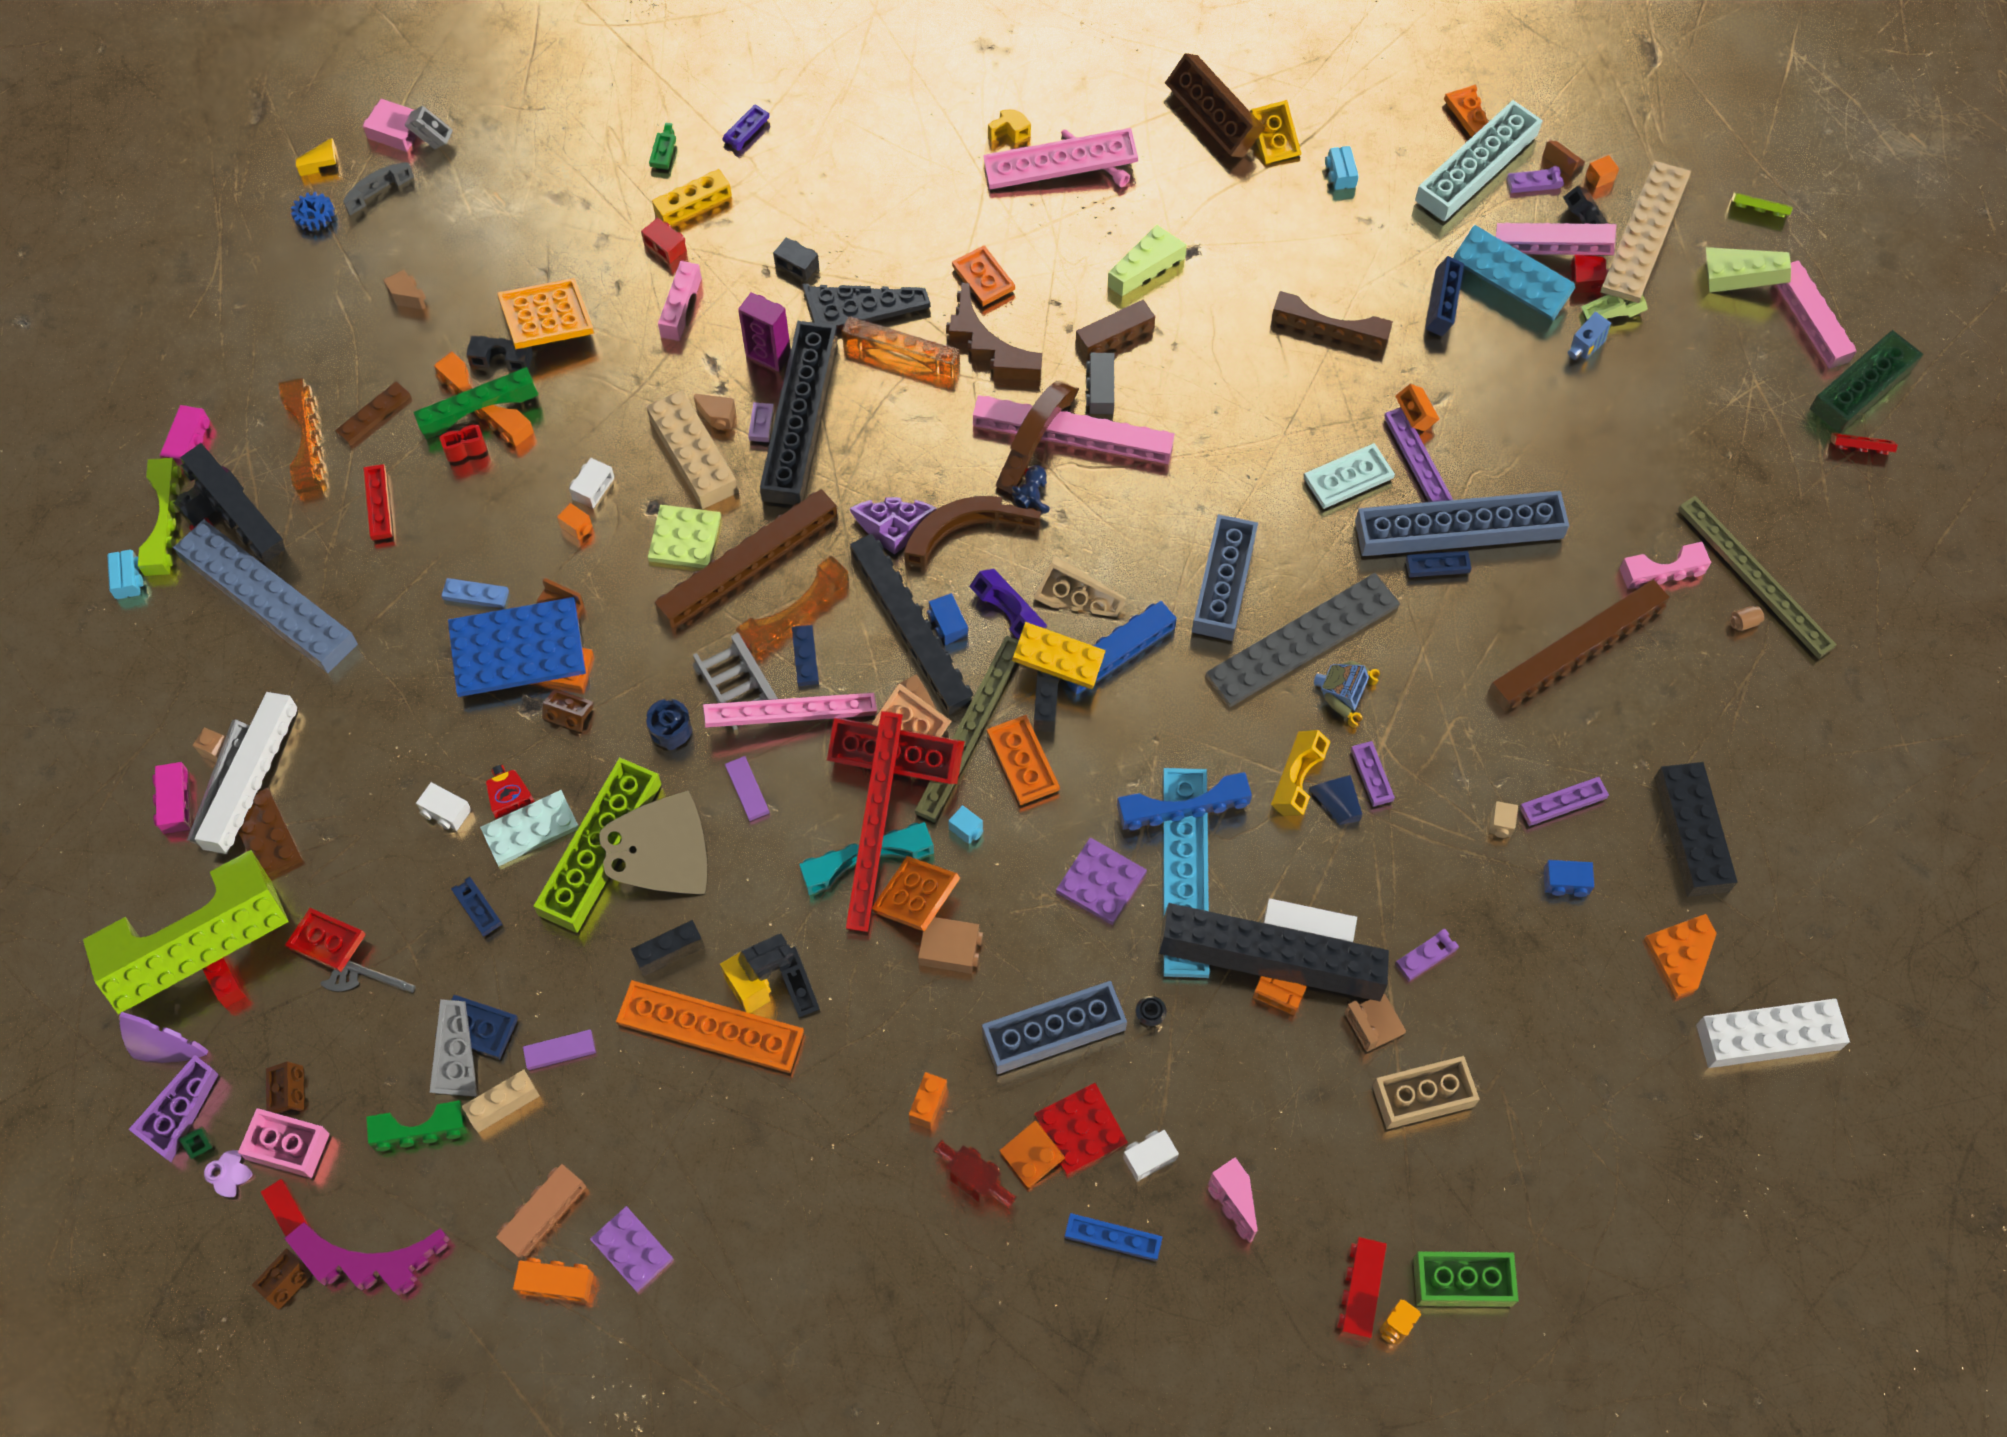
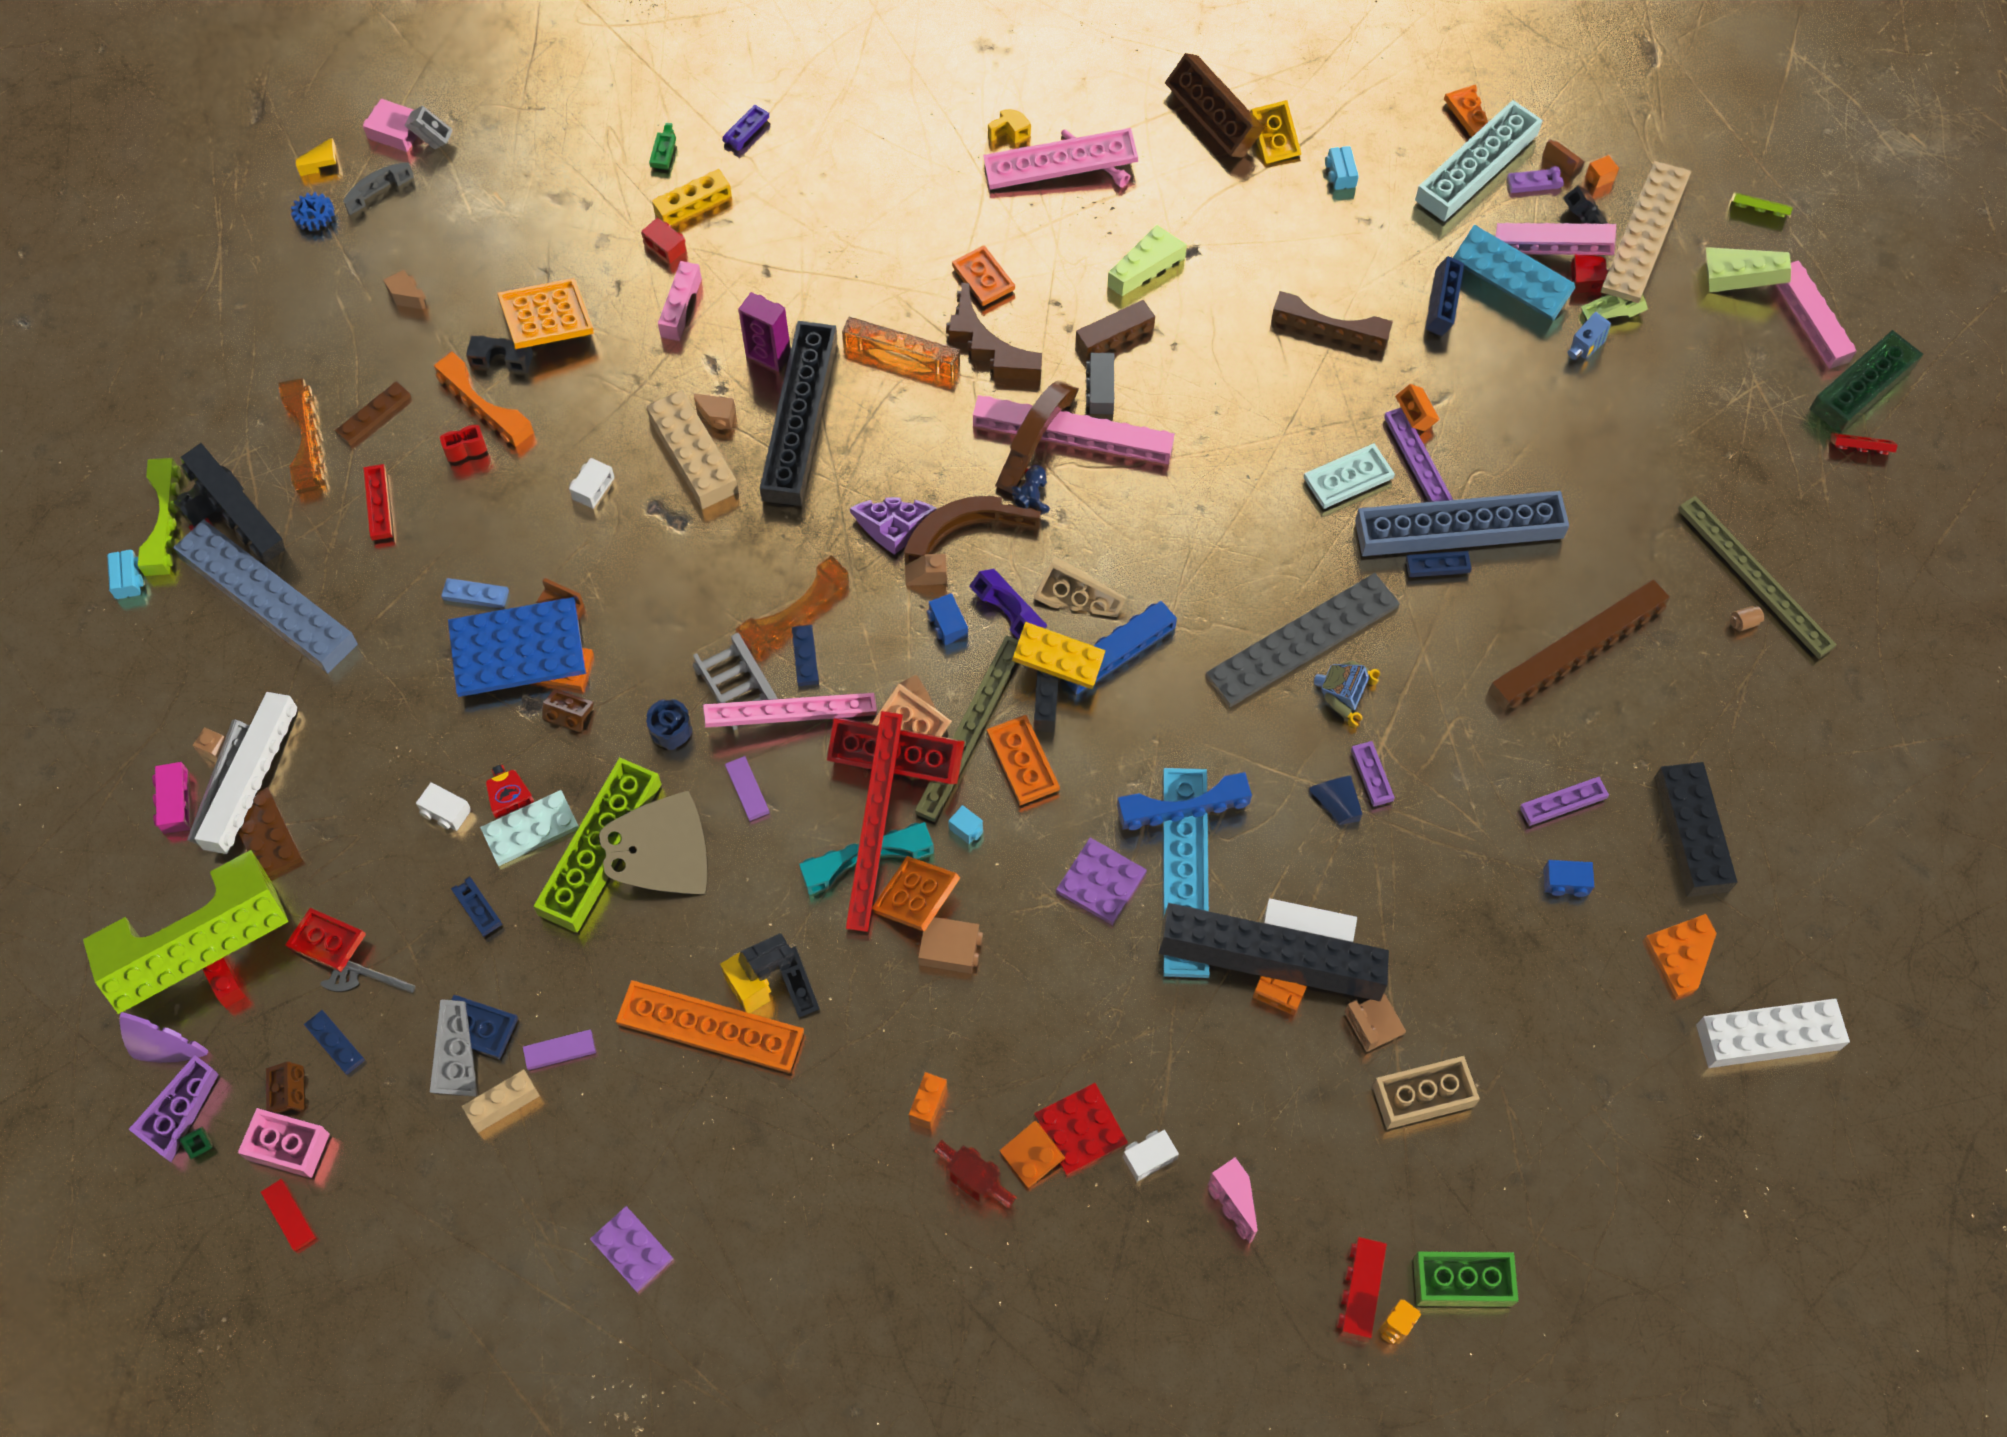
(185, 433): dark pink brick -> none
(231, 1173): lavender plate -> none
(282, 1279): reddish brown bracket -> none
(334, 1042): none -> dark blue plate
(394, 1267): magenta arch -> none
(442, 415): green arch -> none
(446, 1121): green arch -> none
(541, 1211): nougat brick -> none
(553, 1280): orange brick -> none
(574, 521): orange brick -> none
(667, 948): black brick -> none
(684, 536): yellowish green plate -> none
(745, 558): reddish brown brick -> none
(761, 422): lavender plate -> none
(796, 258): brick -> none
(865, 303): black wing -> none
(911, 625): black brick -> none
(927, 570): none -> medium nougat slope
(1054, 1027): sand blue brick -> none
(1113, 1237): blue plate -> none
(1151, 1011): black cone -> none
(1224, 577): sand blue brick -> none
(1307, 750): yellow arch -> none
(1426, 955): medium lavender plate -> none
(1503, 819): tan brick -> none
(1640, 569): bright pink arch -> none

